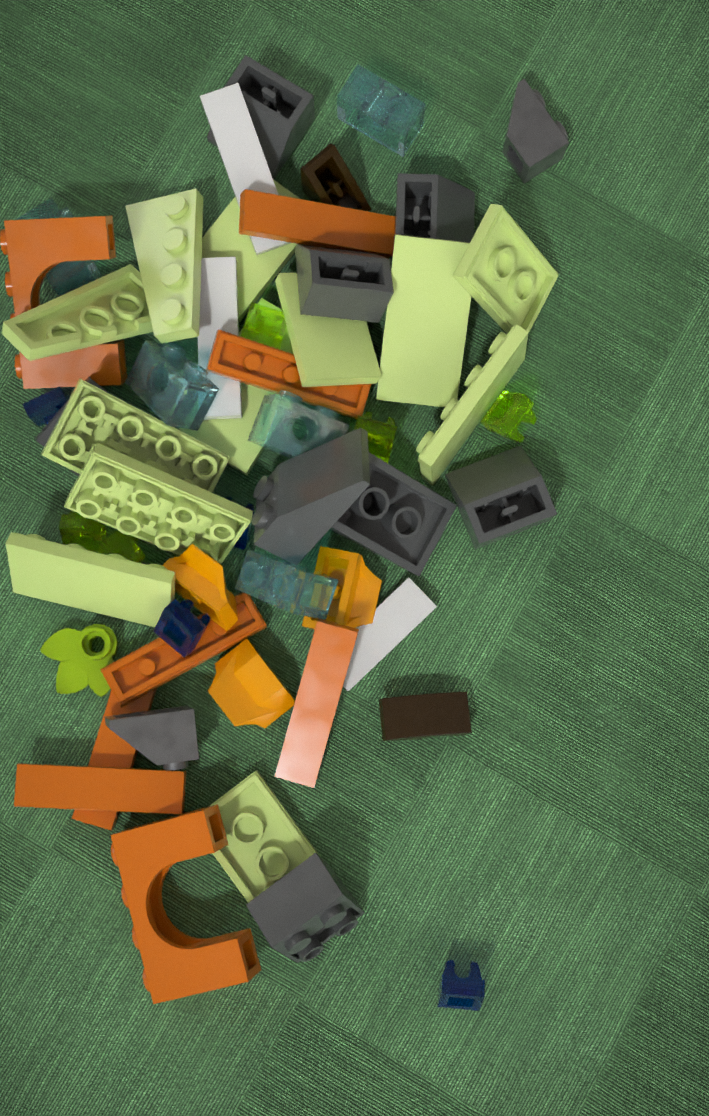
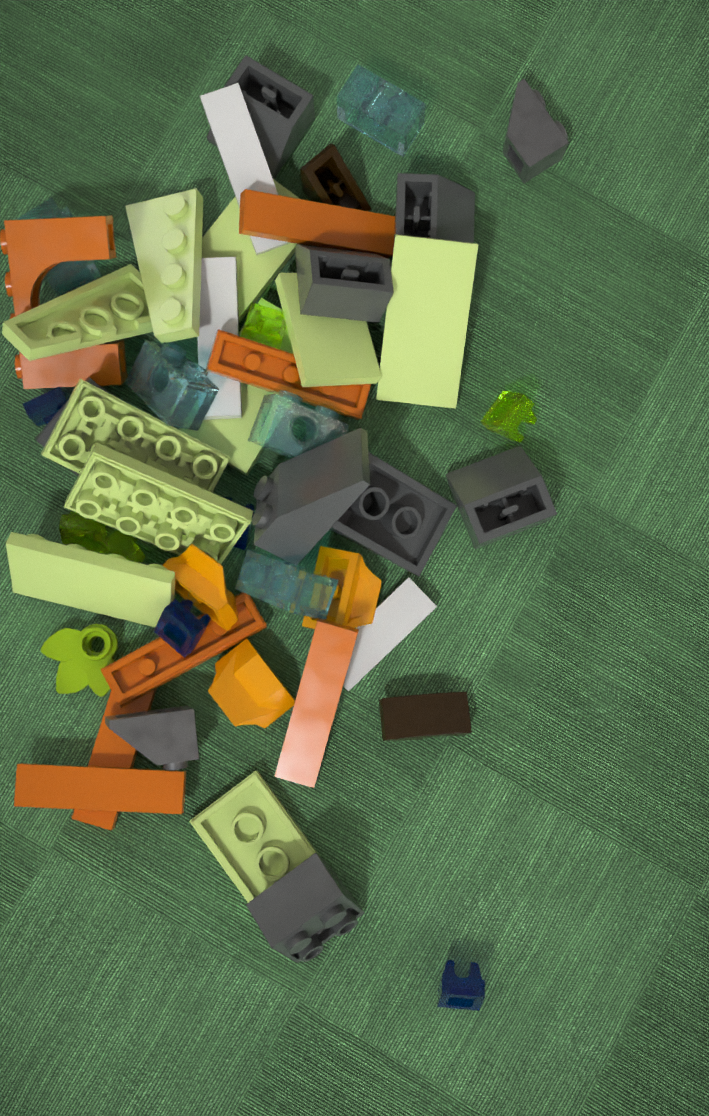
(172, 960): orange arch -> none
(380, 435): clear neon green tile -> none
(463, 415): yellowish green tile -> none
(505, 271): yellowish green tile -> none

